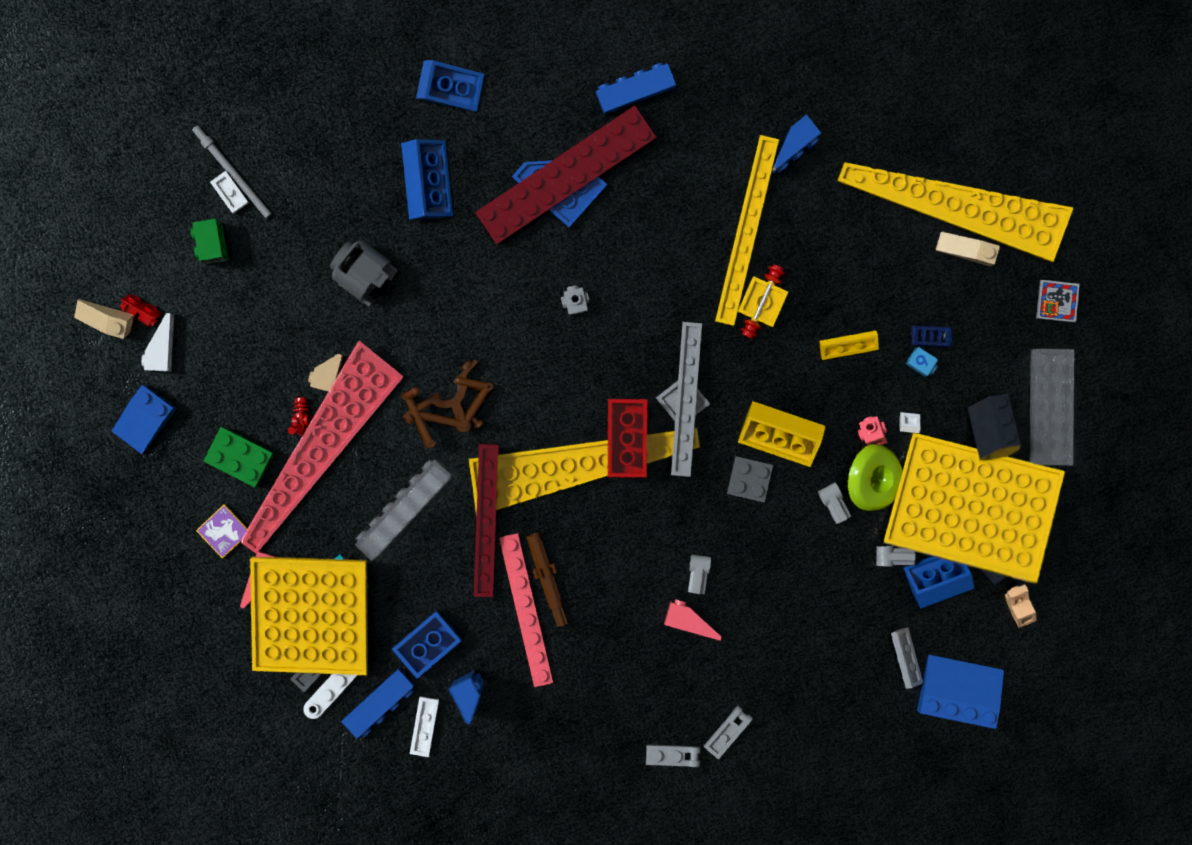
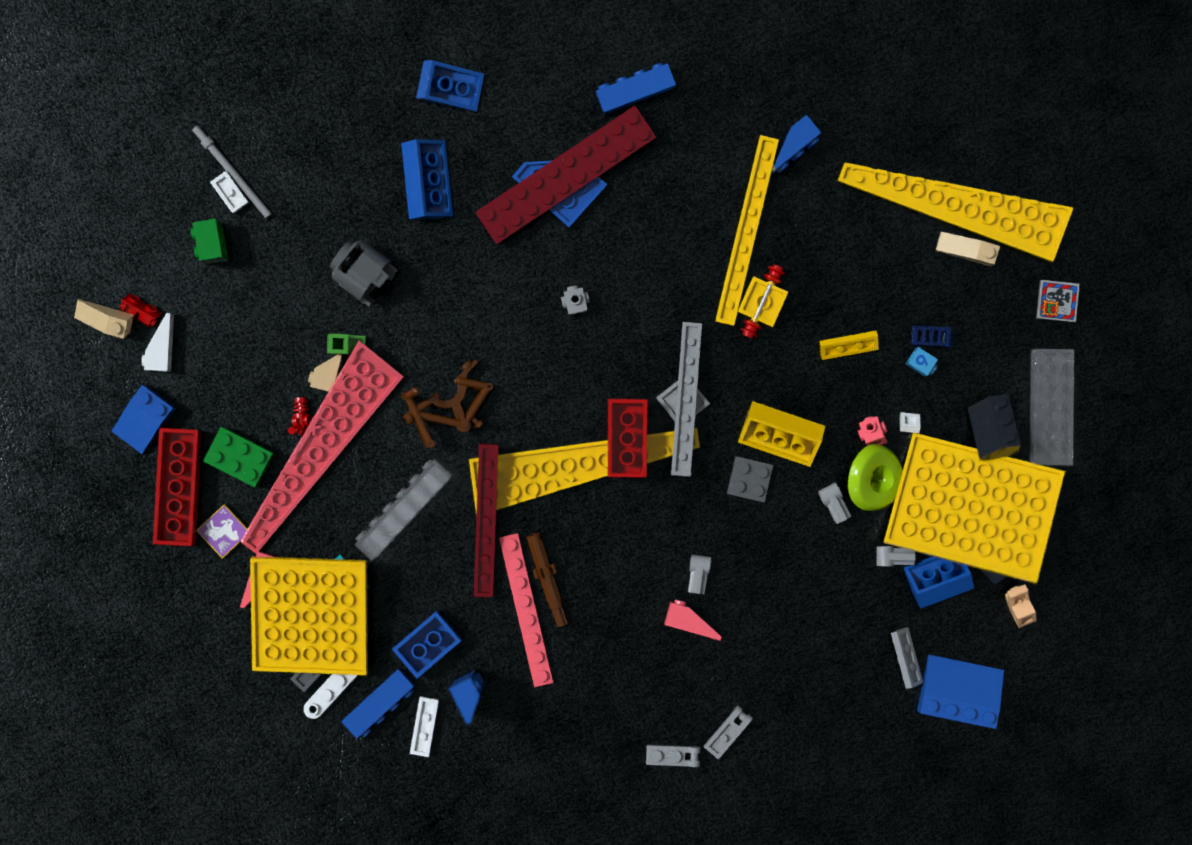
(177, 487): none -> red brick
(342, 343): none -> bright green brick

